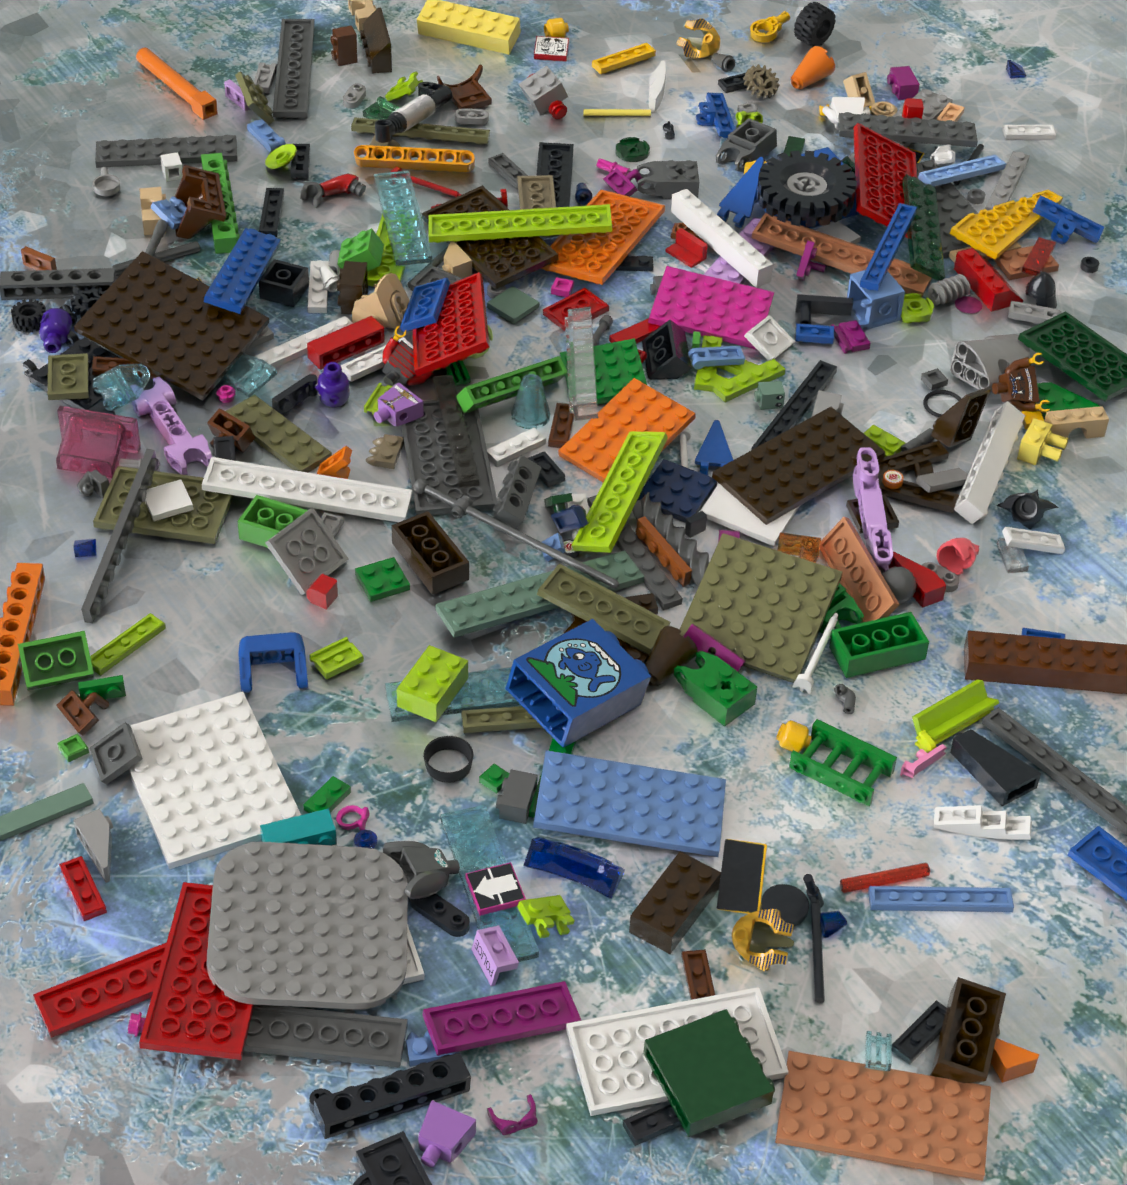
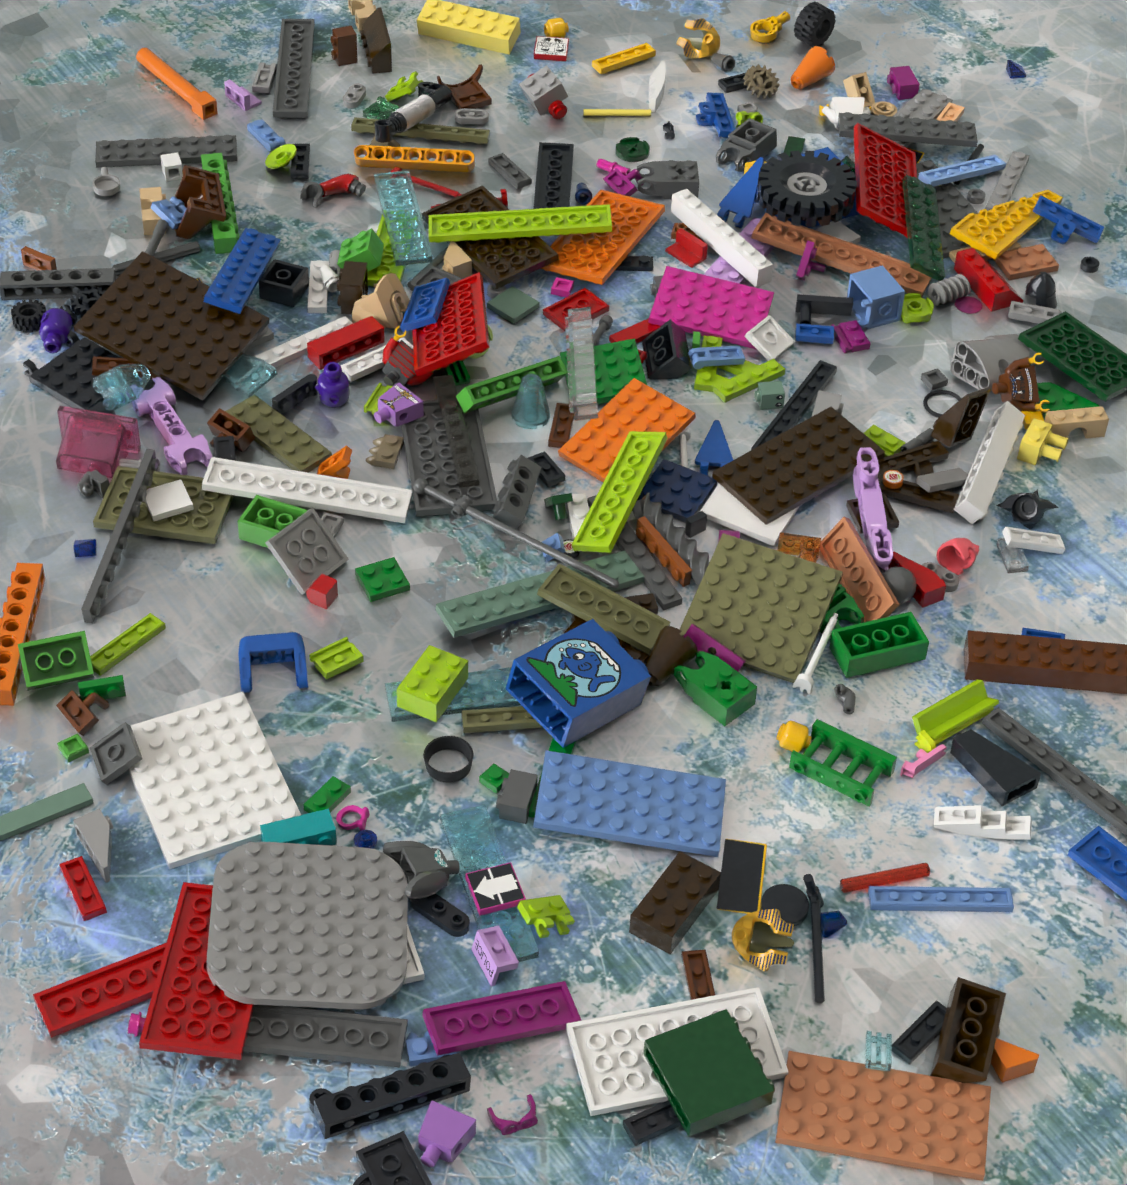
(68, 376): olive plate -> none
(226, 393): dark pink plate -> none
(254, 97): olive plate -> none
(271, 211): black plate -> none
(430, 552): dark brown brick -> none
(516, 446): white plate -> none
(536, 192): dark tan plate -> none
(570, 518): dark blue tile -> none
(574, 865): clear blue windscreen -> none
(888, 247): blue plate -> none
(912, 108): red piece -> none
(943, 156): white piece -> none
(1029, 132): white tile -> none
(1038, 256): clear red tile -> none

